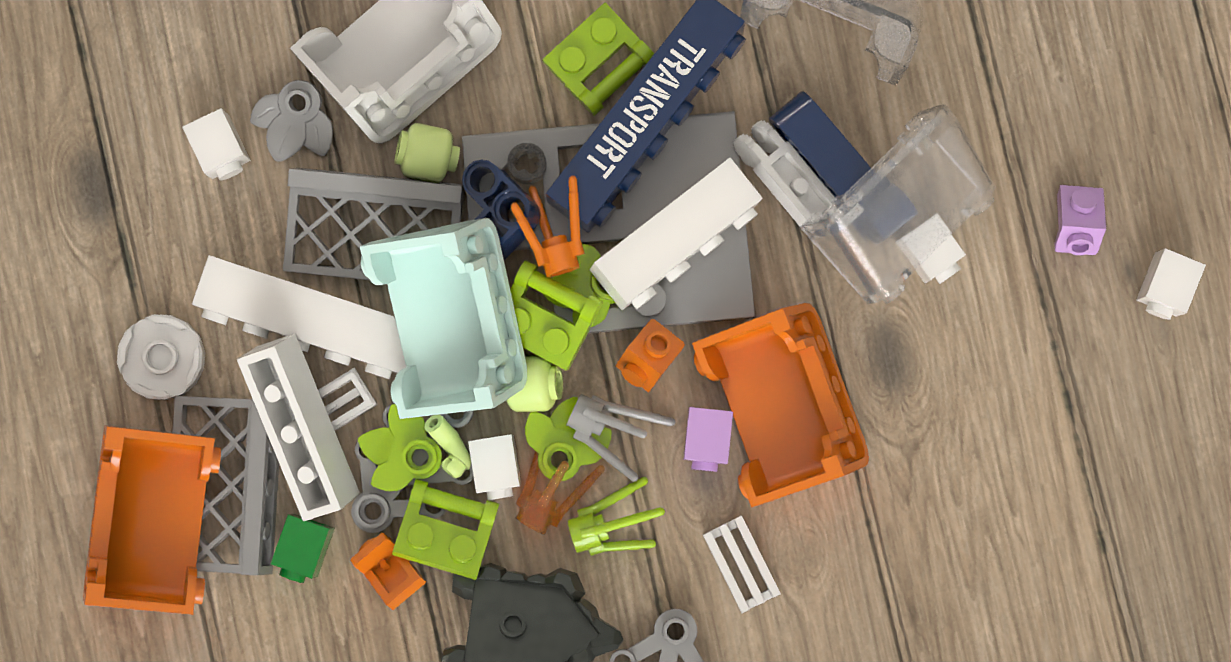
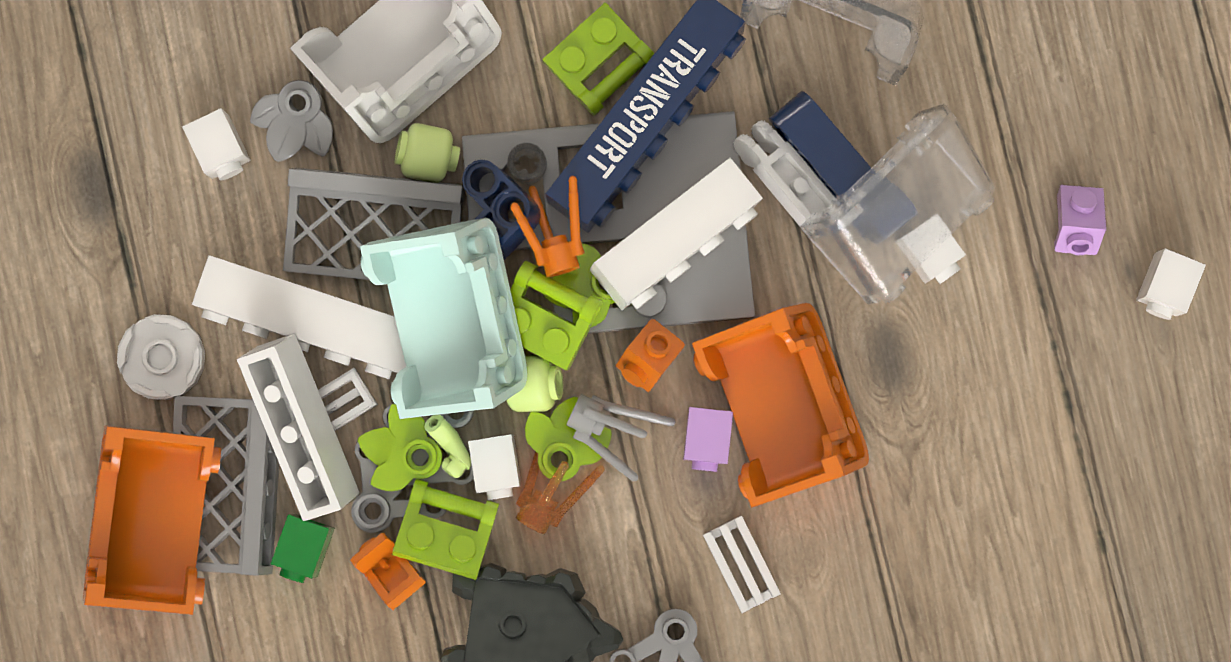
(591, 530): lime plant -> none

